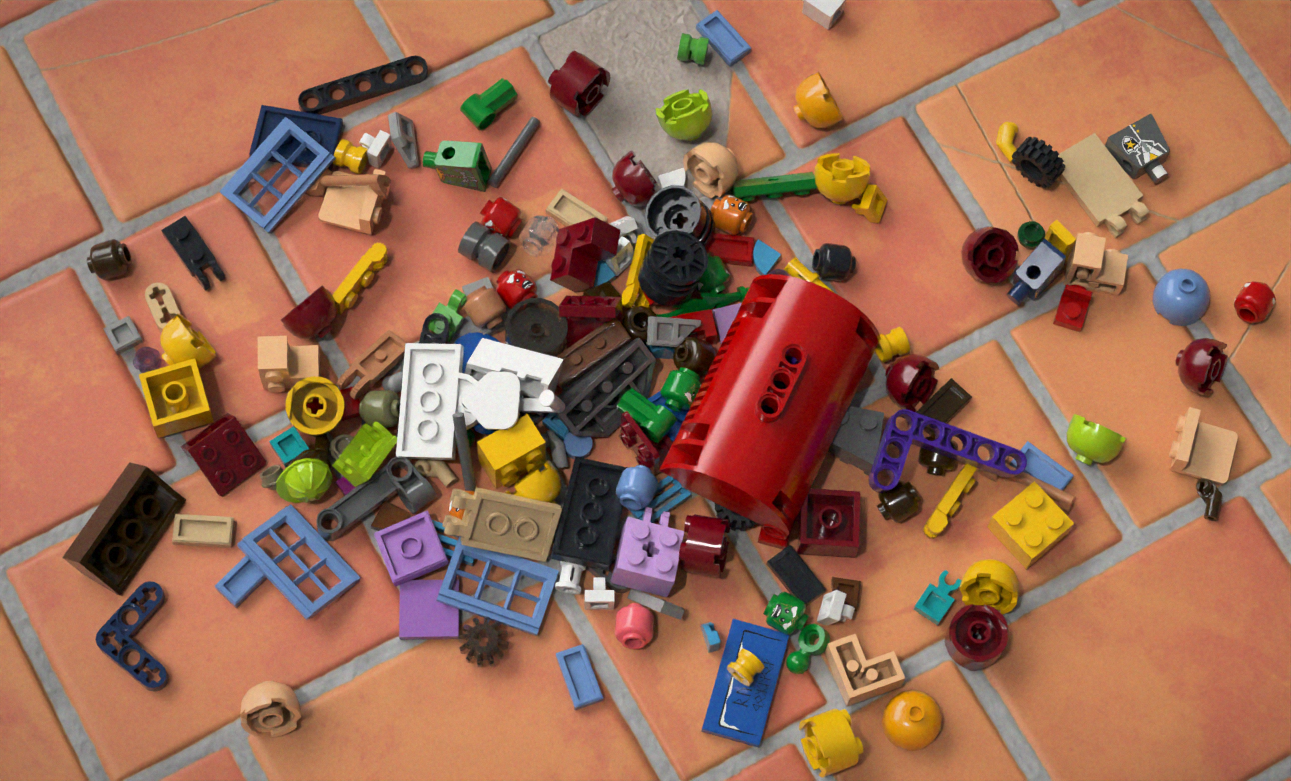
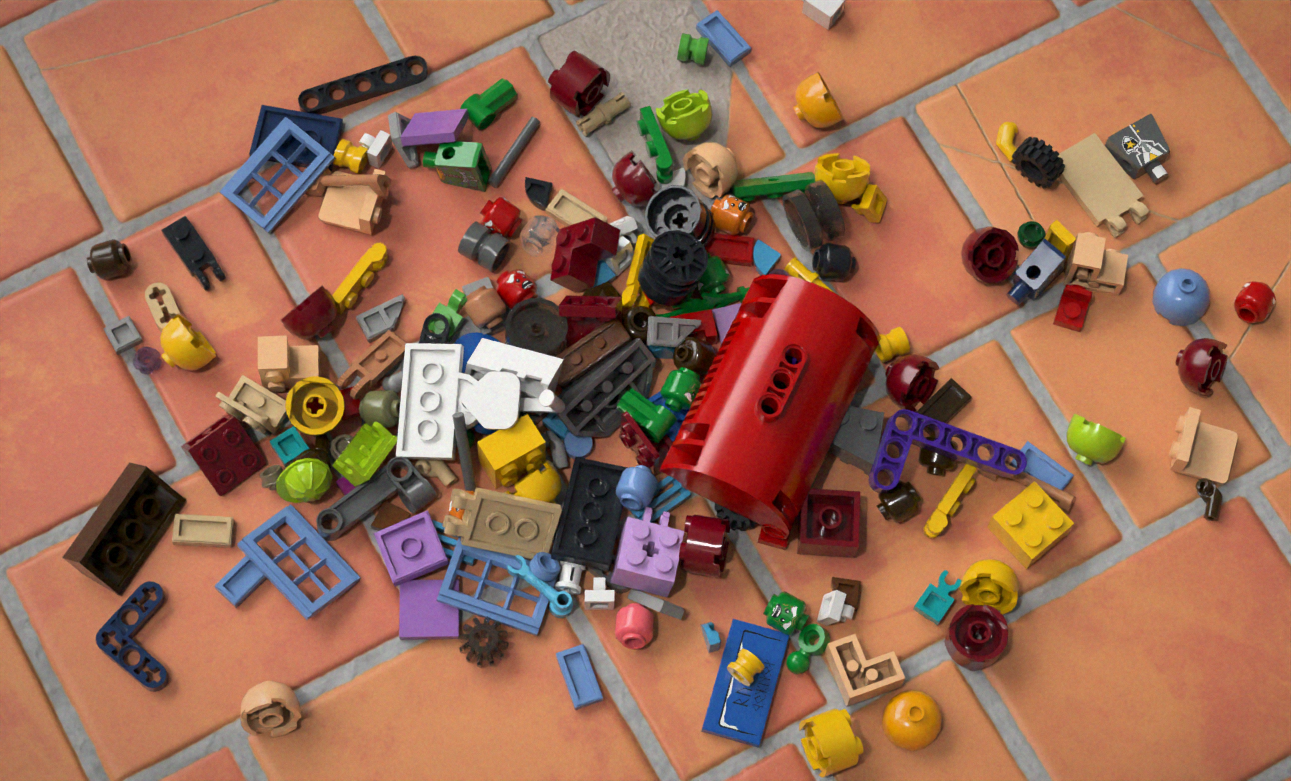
(176, 398): yellow brick -> none
(257, 404): none -> tan bracket
(381, 318): none -> light grey tile
(434, 127): none -> medium lavender tile
(538, 192): none -> black tile
(544, 567): none -> medium blue tile
(549, 592): none -> medium azure brick
(603, 114): none -> tan pin
(655, 145): none -> green plate
(796, 575): black tile -> none
(813, 215): none -> clear smoke wheel

